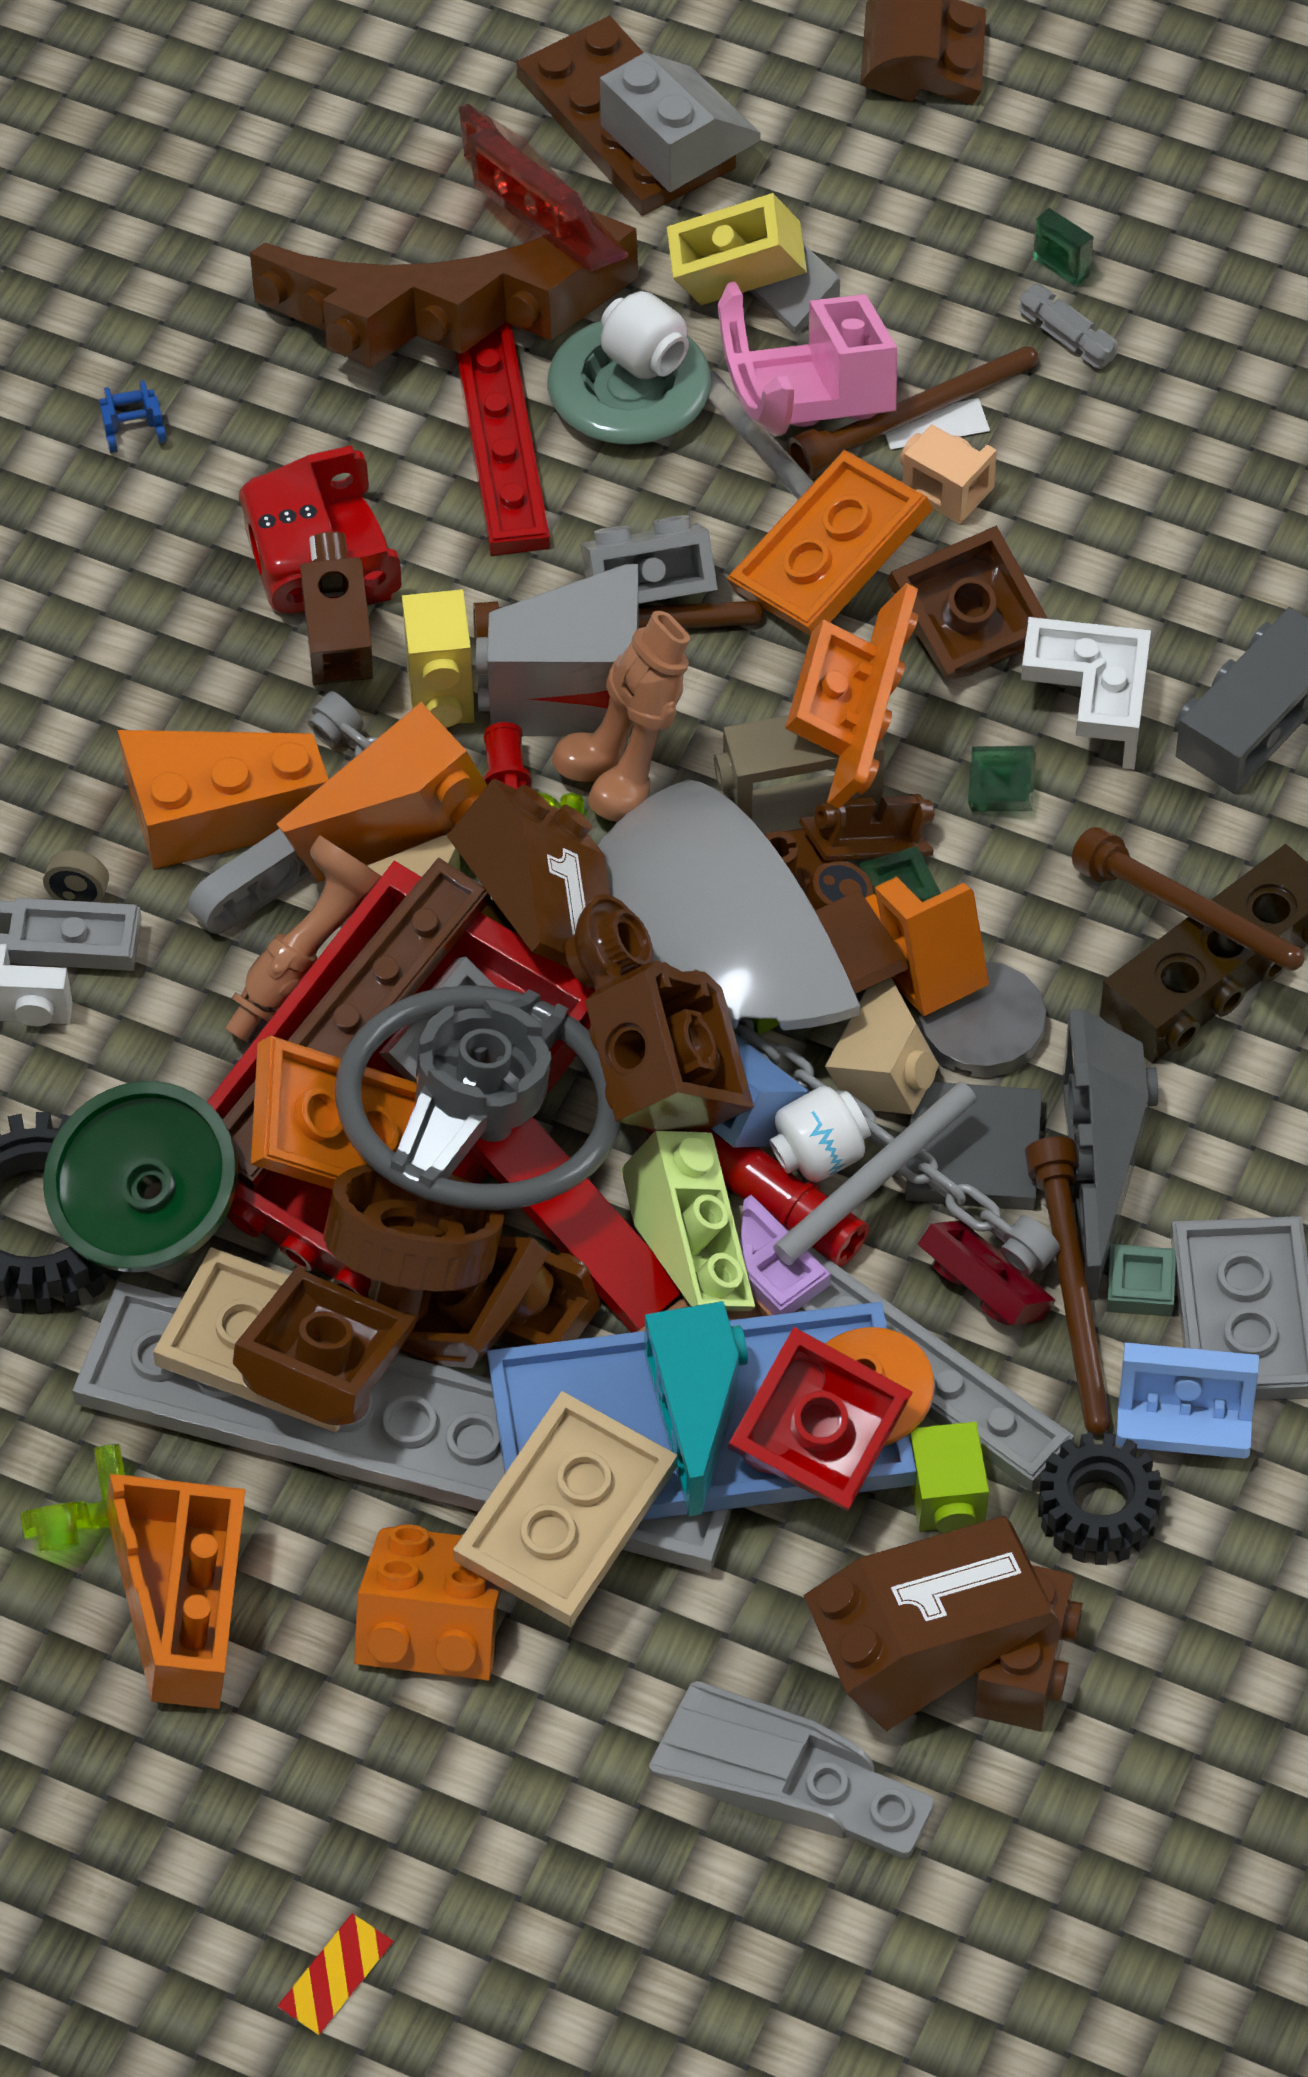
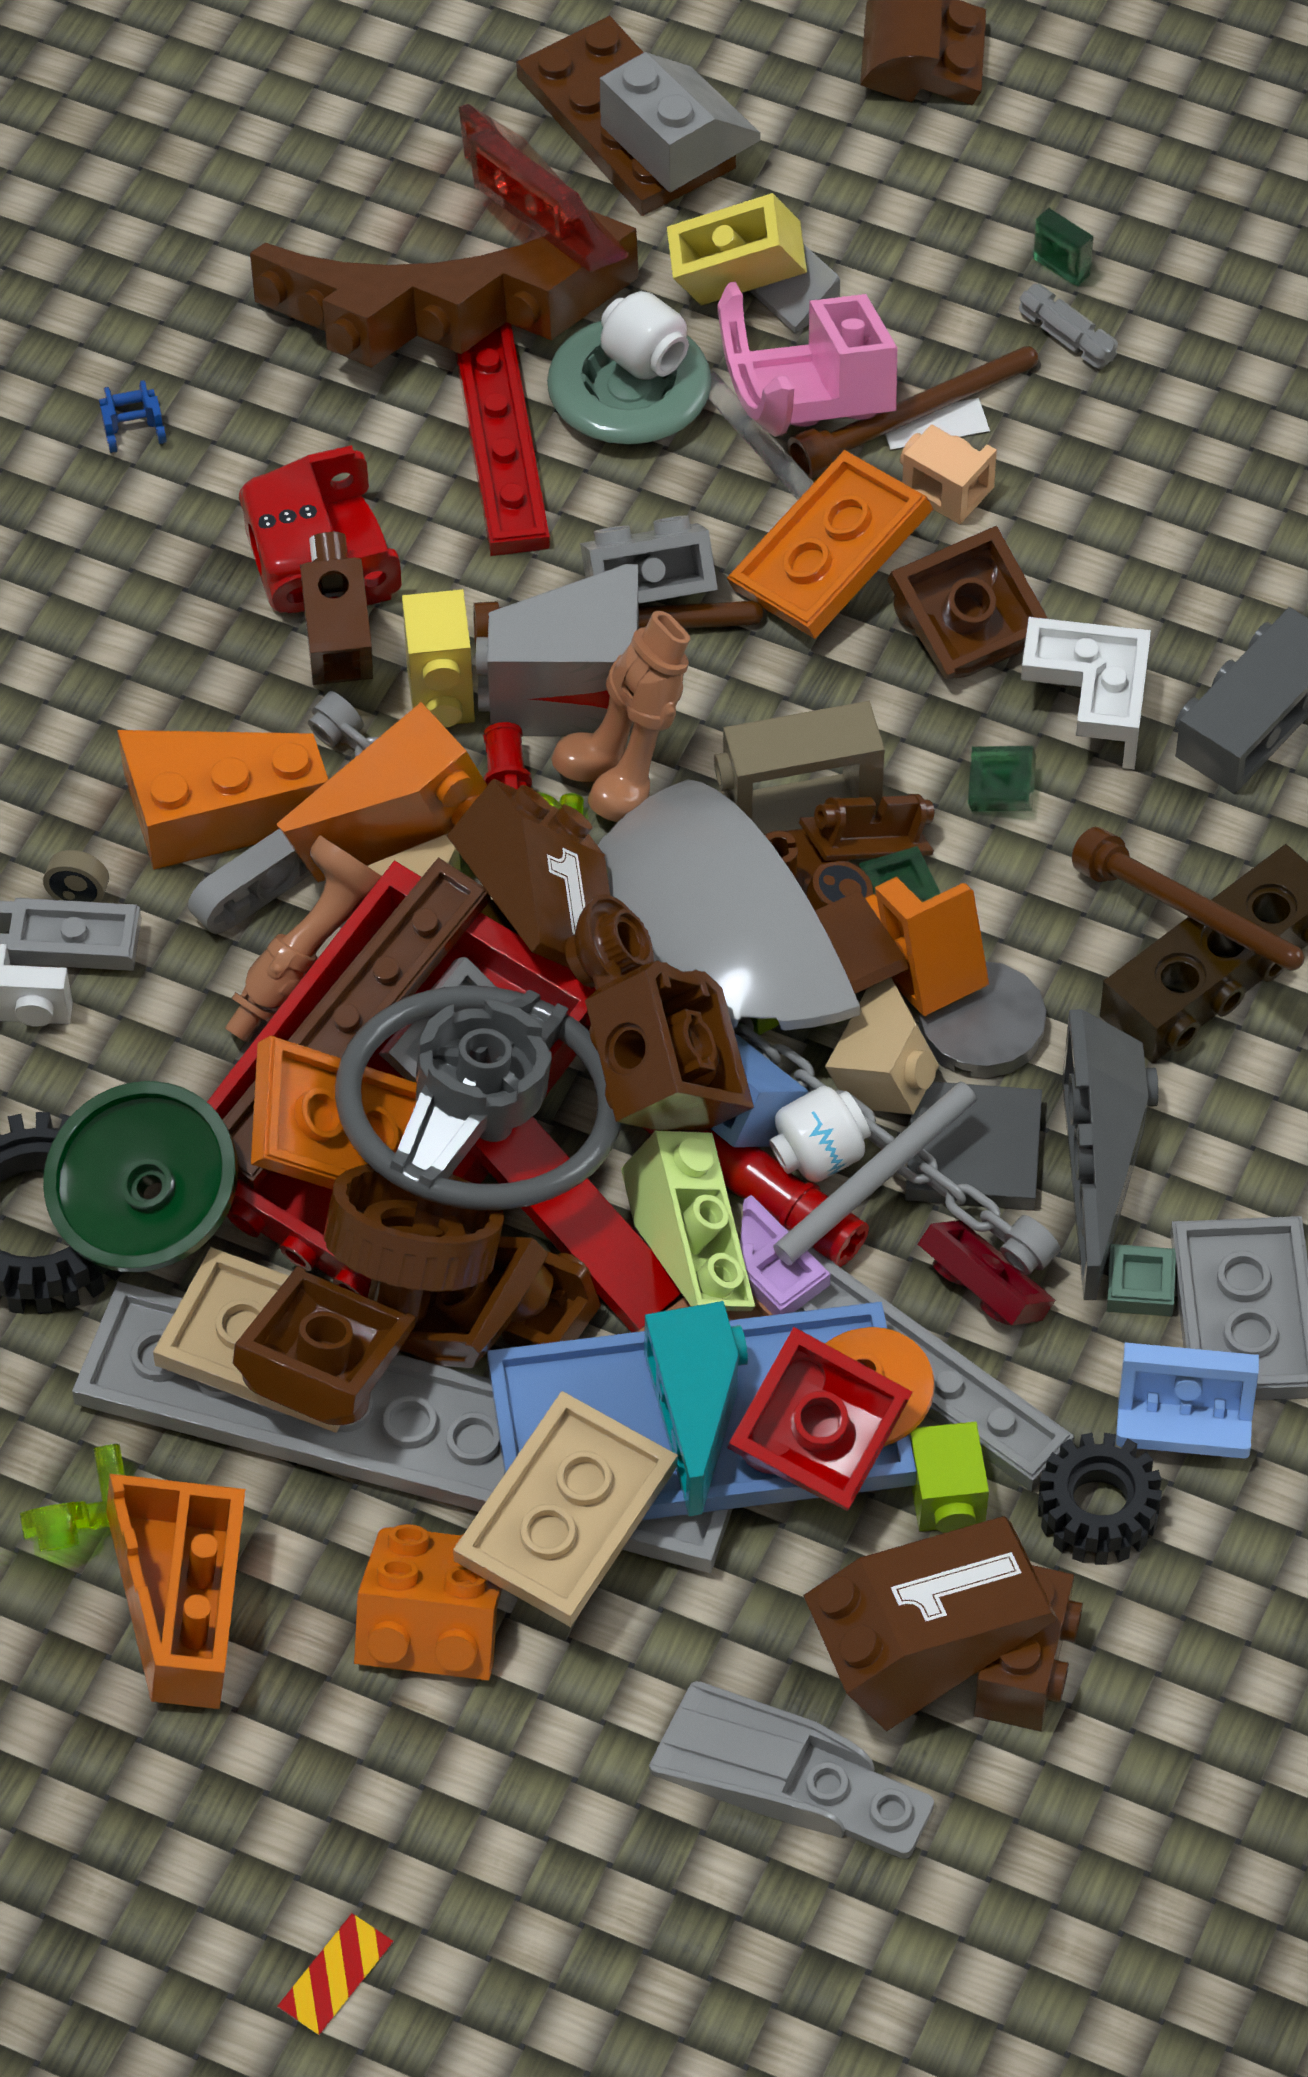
(847, 691): orange bracket -> none
(1053, 1167): reddish brown piece -> none

